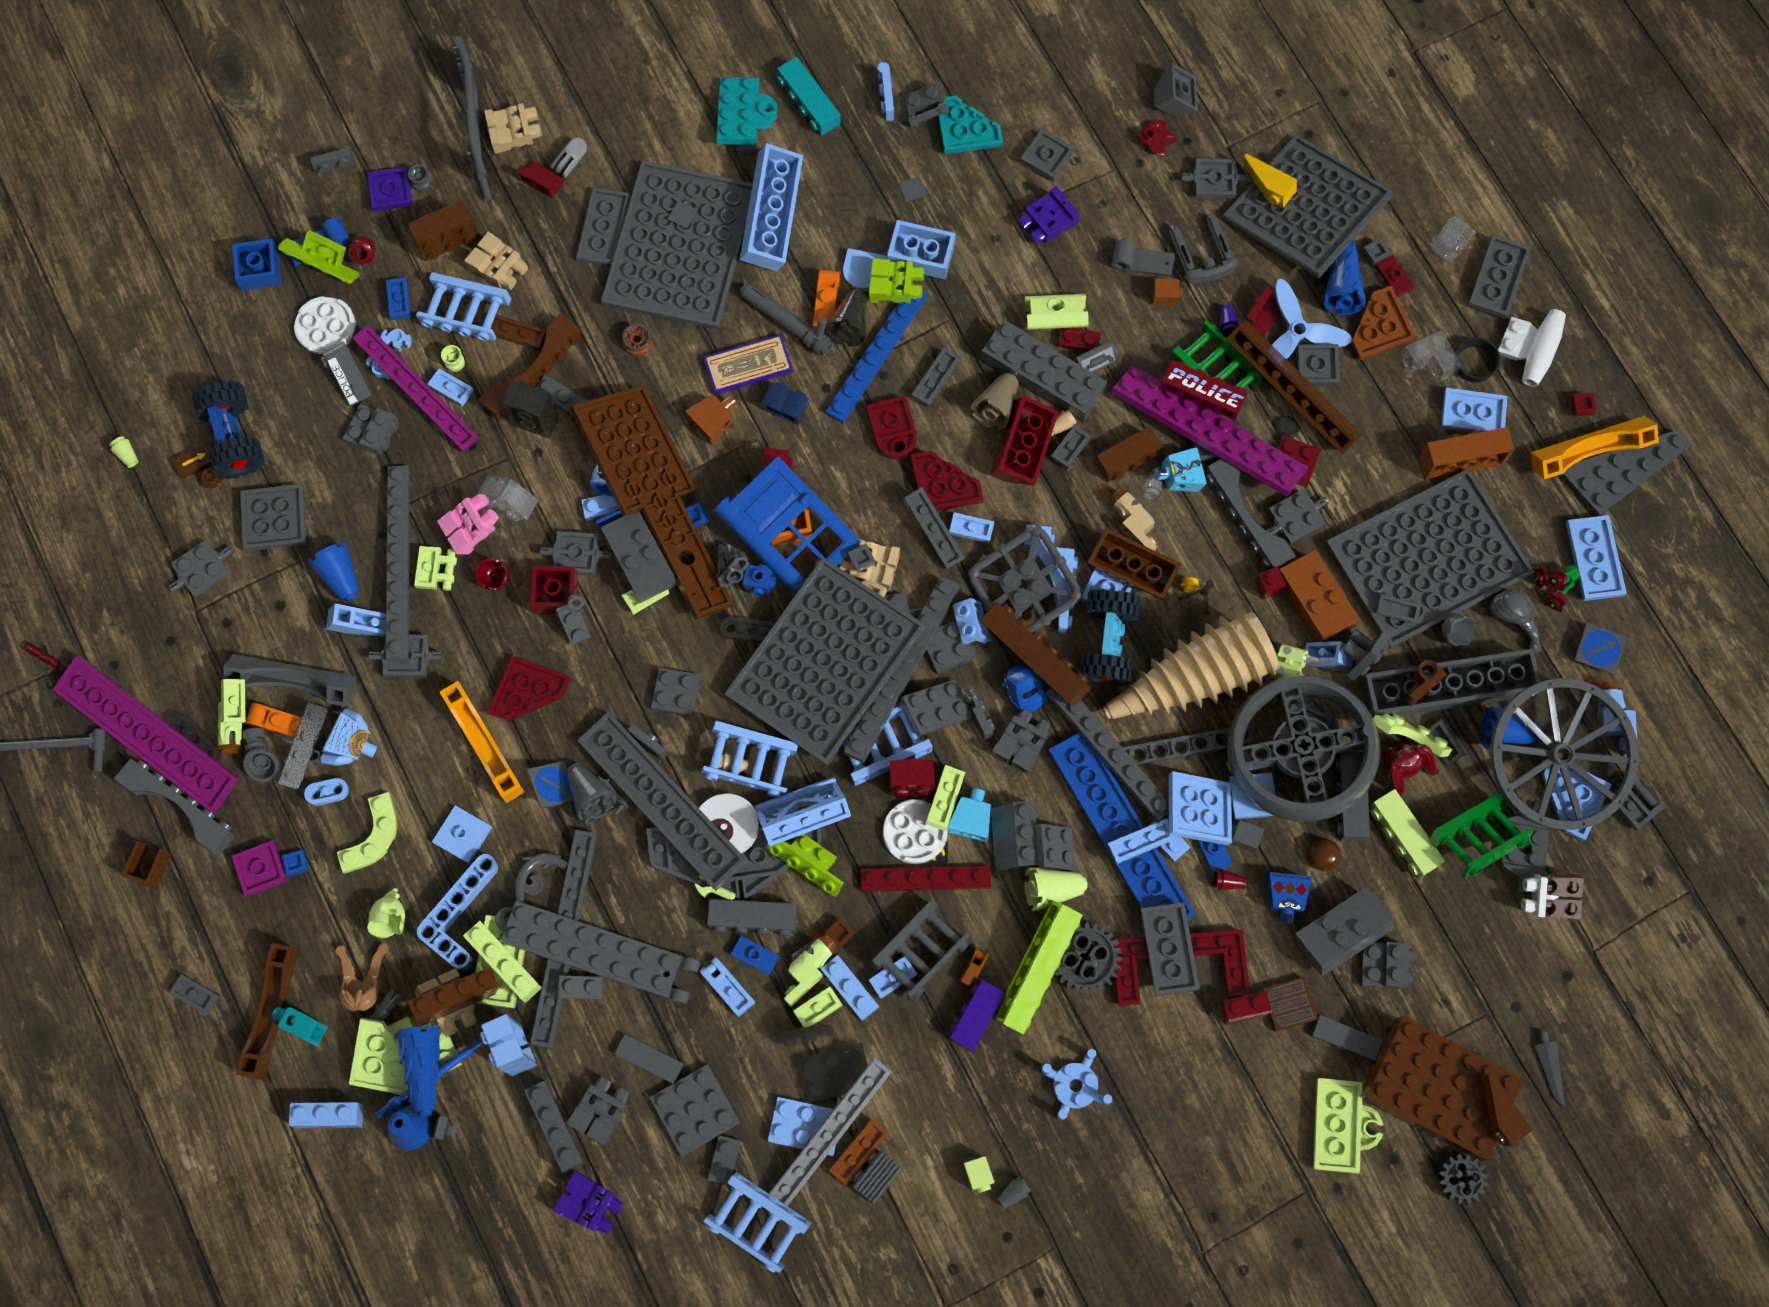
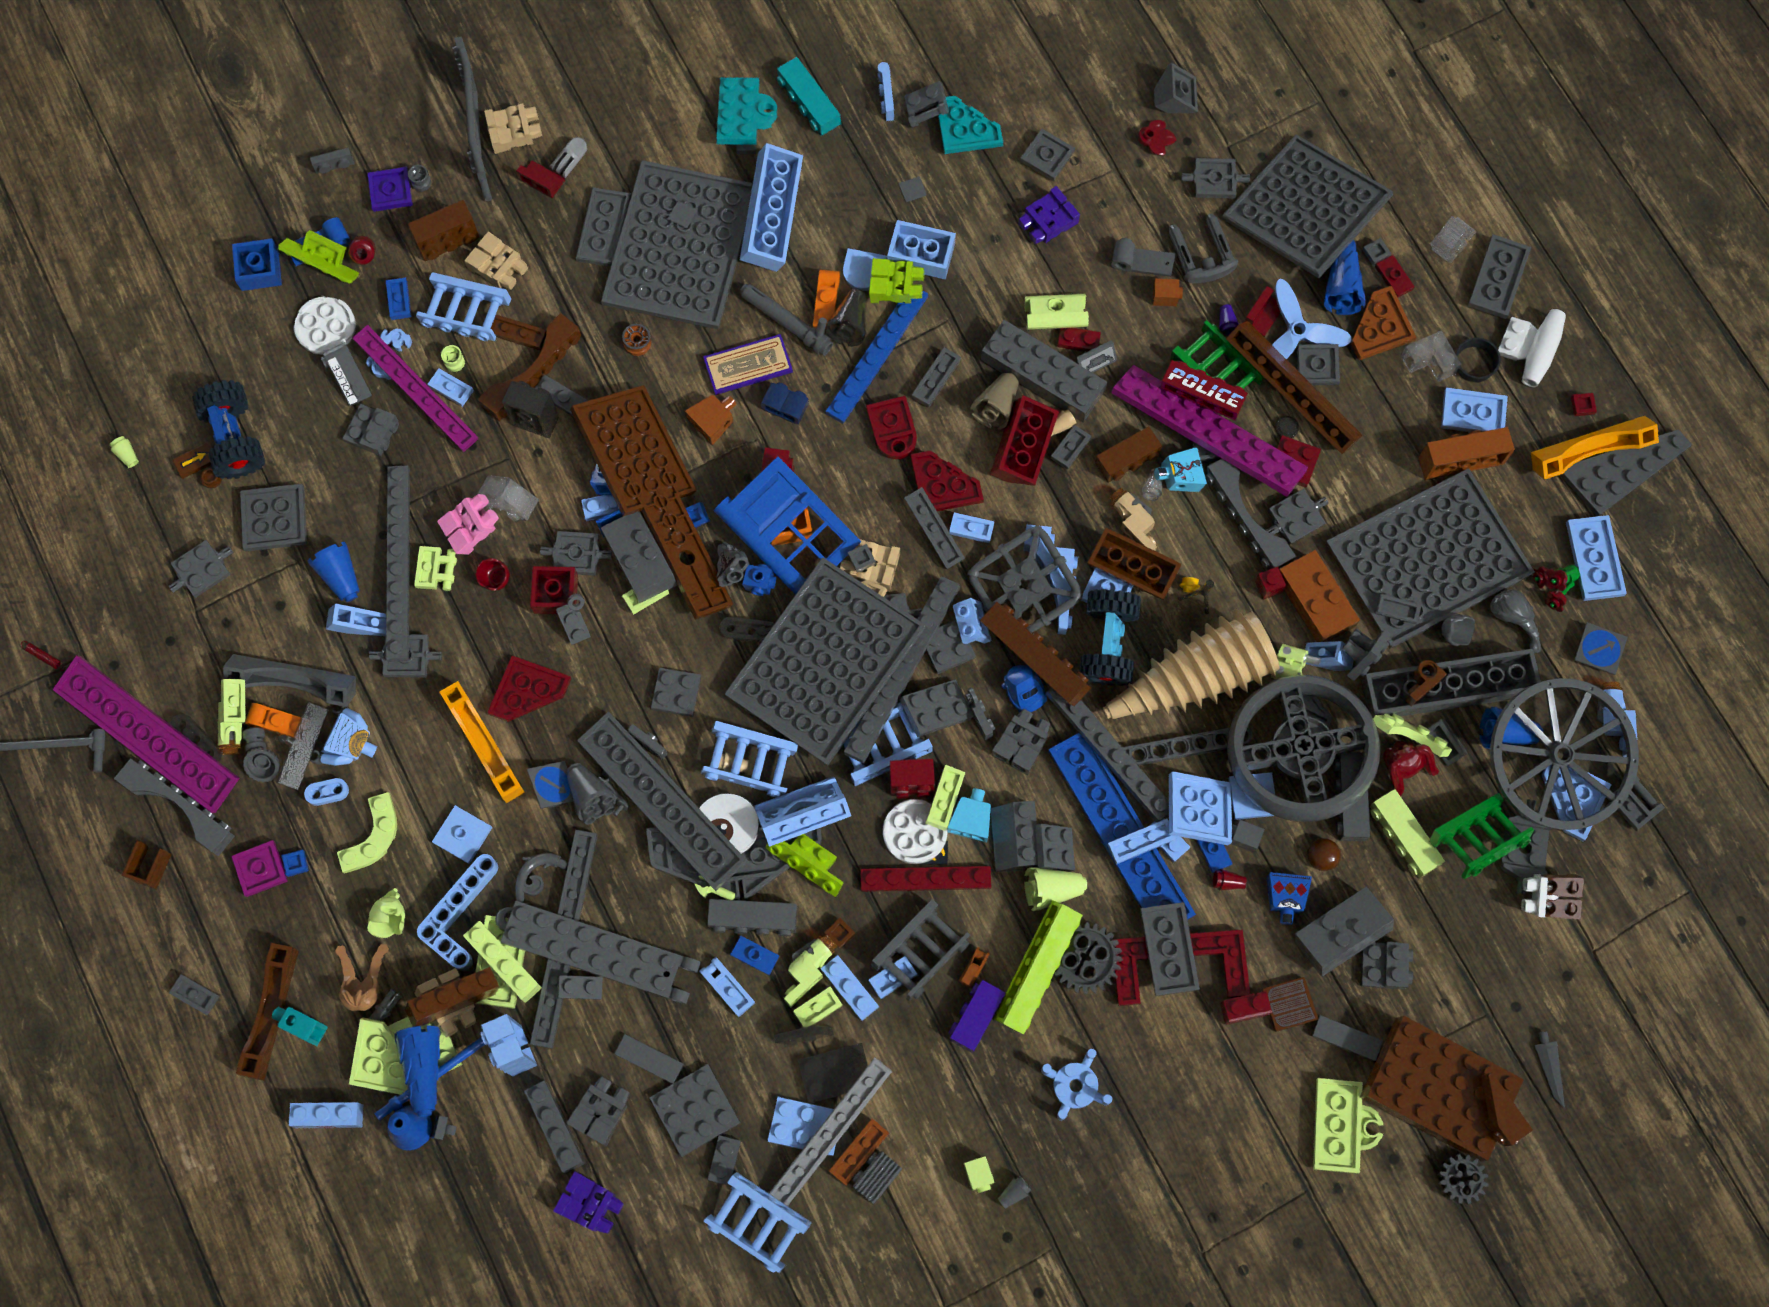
(1272, 183): yellow slope -> none

